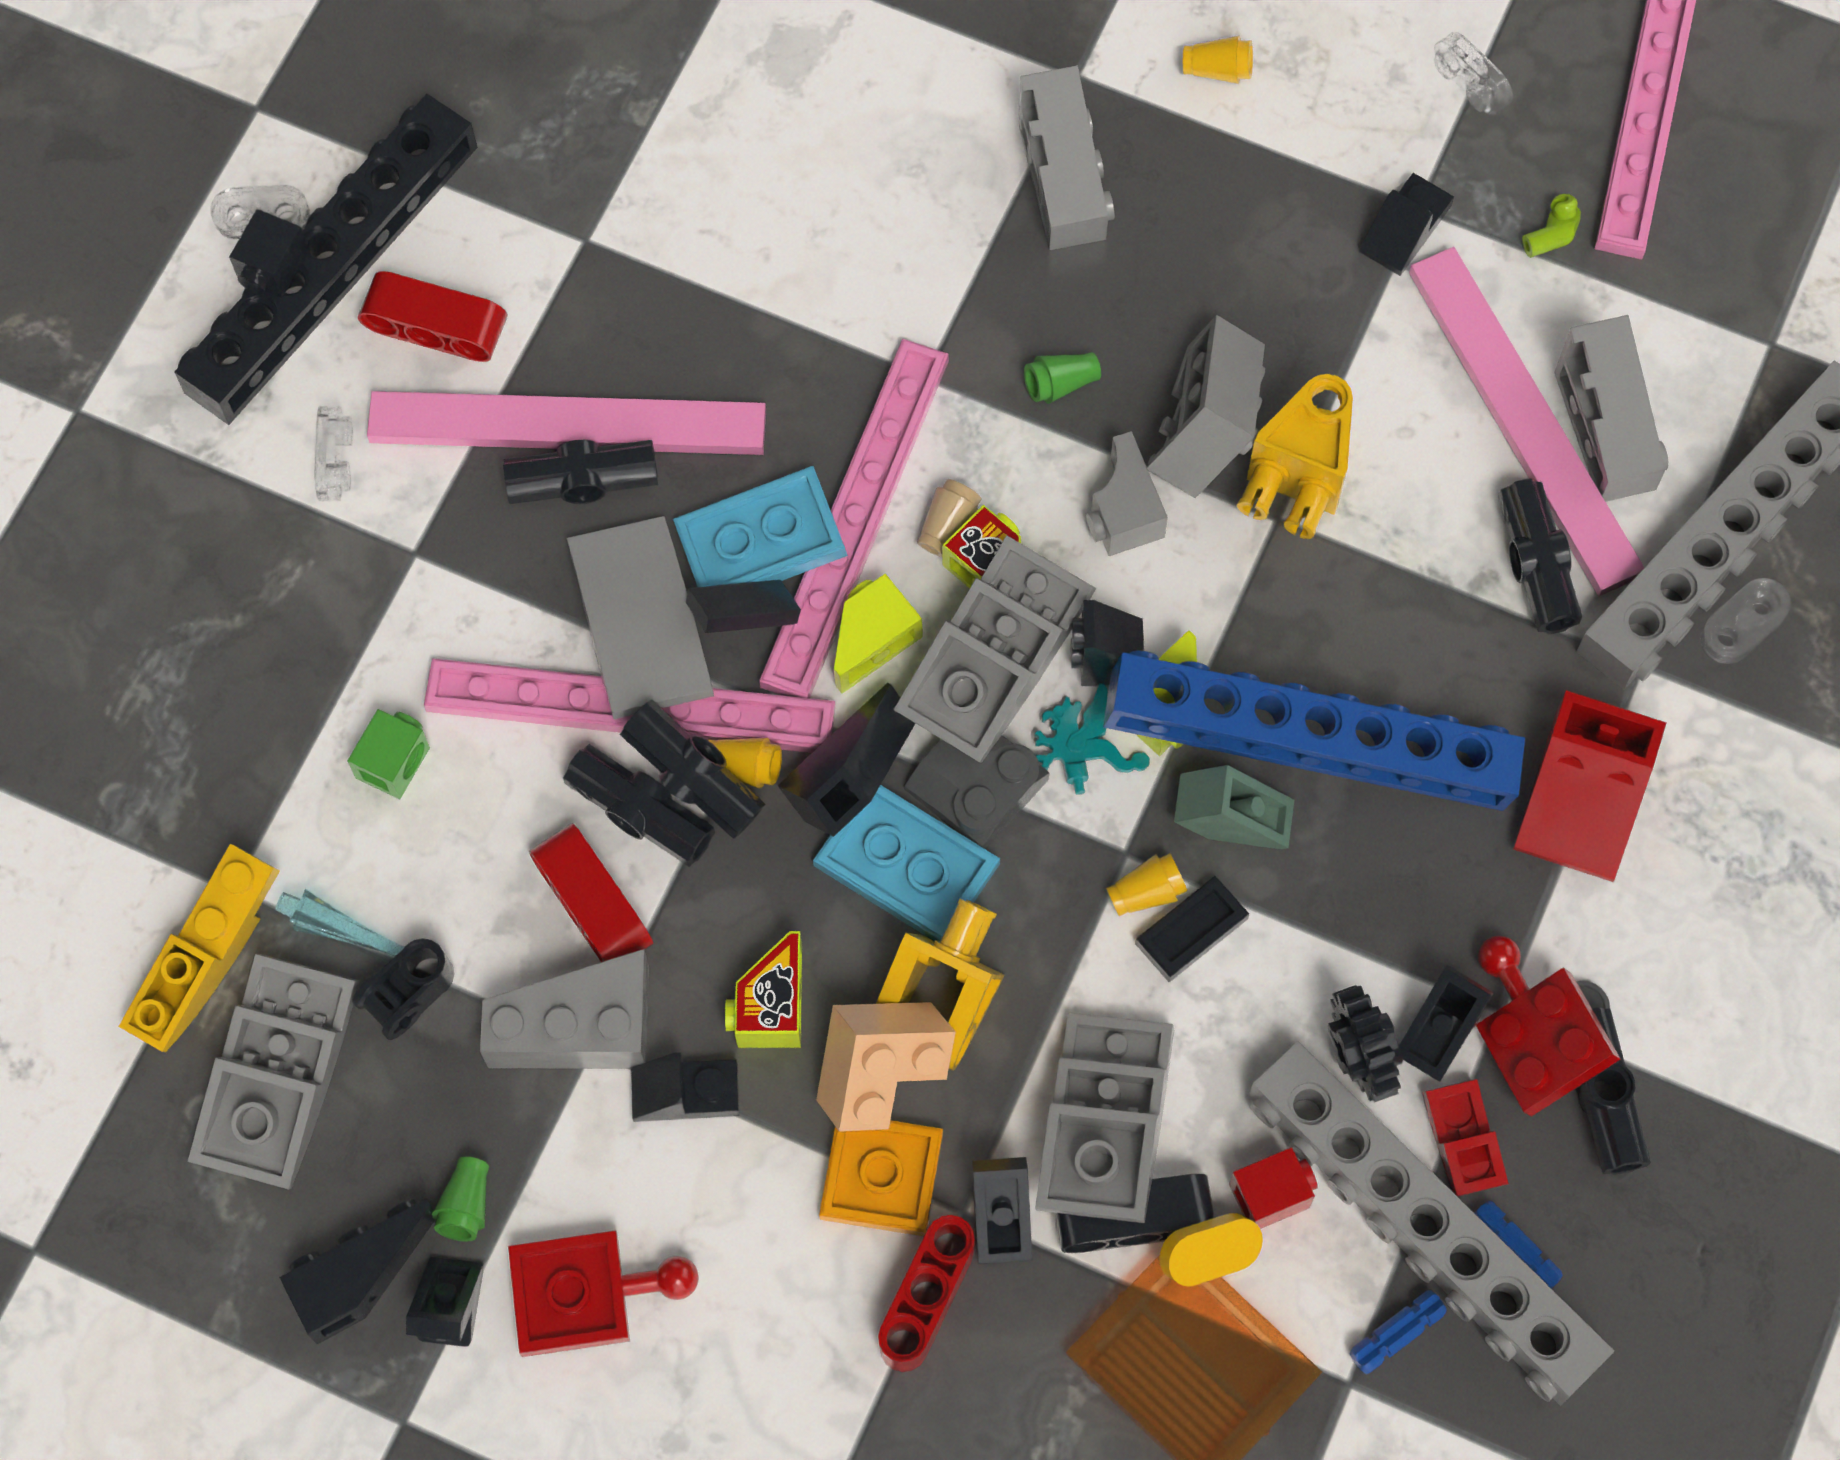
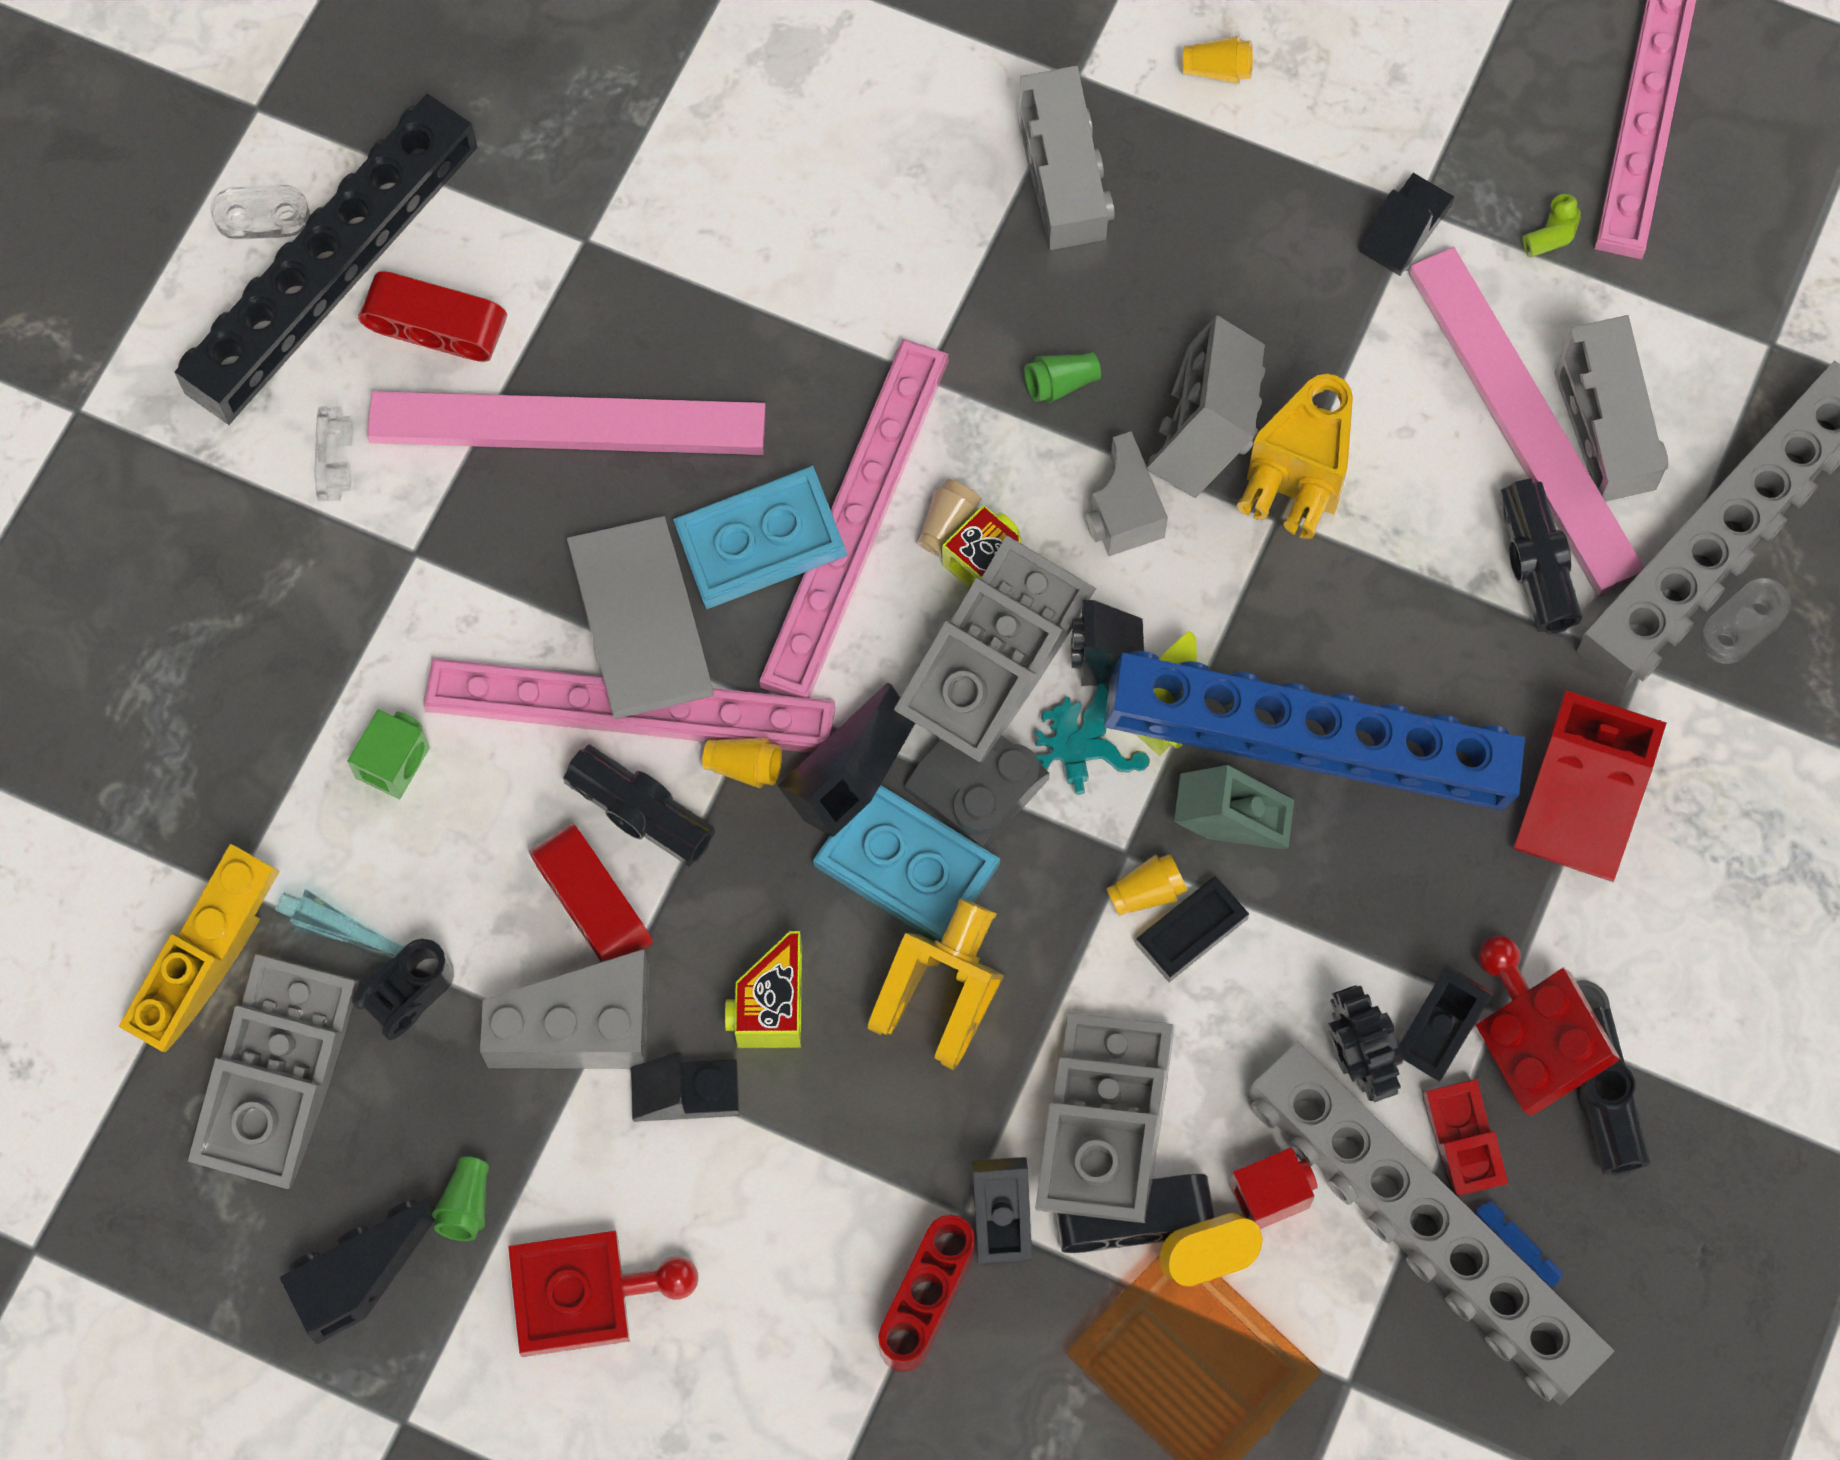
(268, 254): black brick -> none
(446, 1302): black slope -> none
(580, 472): black piece -> none
(692, 769): black piece -> none
(743, 606): black tile -> none
(872, 1051): light nougat brick -> none
(873, 630): neon yellow slope -> none
(882, 1177): light orange tile -> none
(1398, 1331): blue axle -> none
(1473, 72): clear plate -> none

